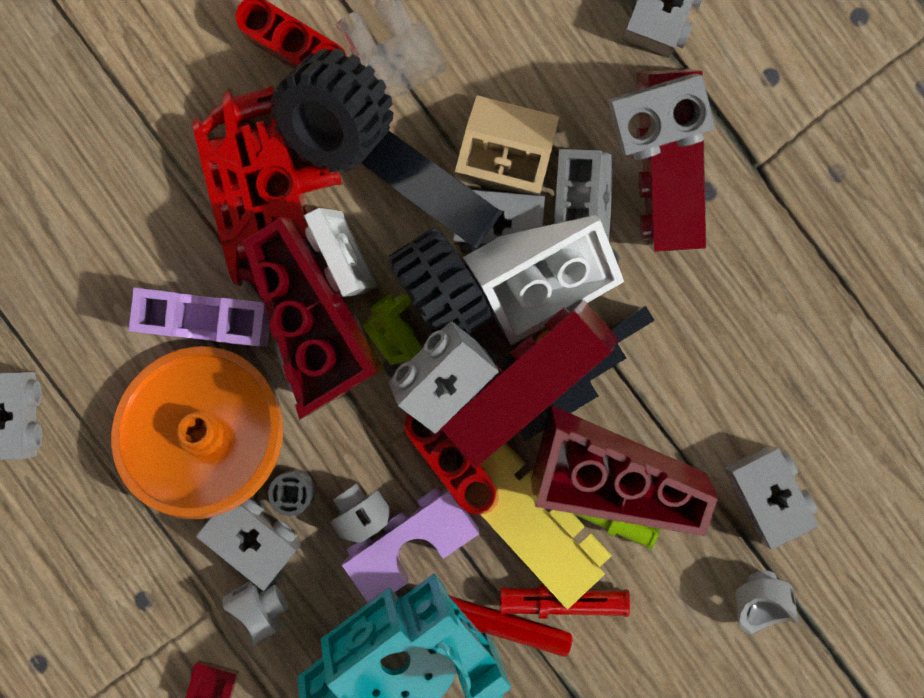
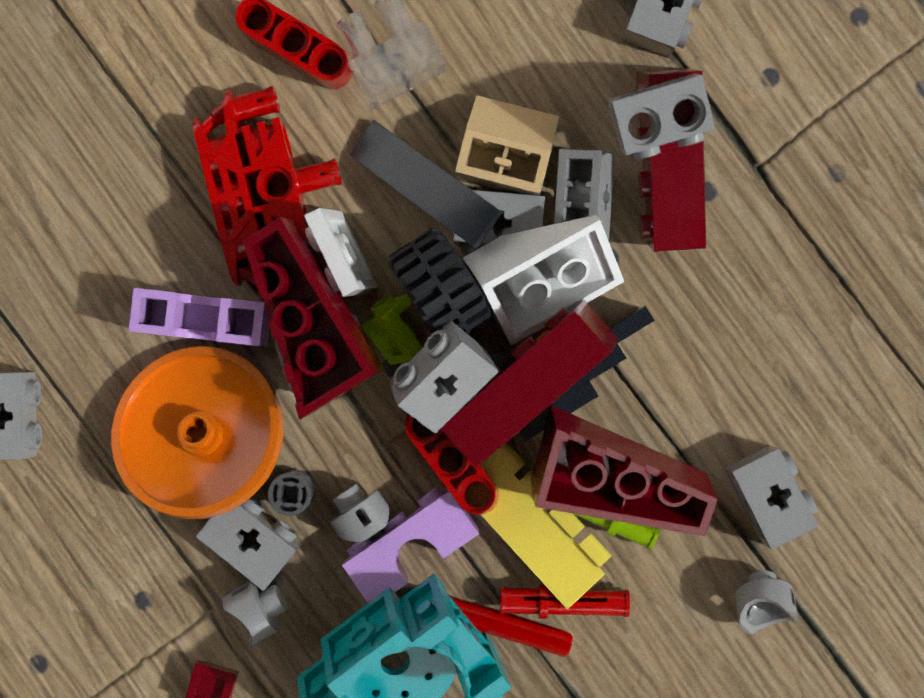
(332, 110): black tyre -> none

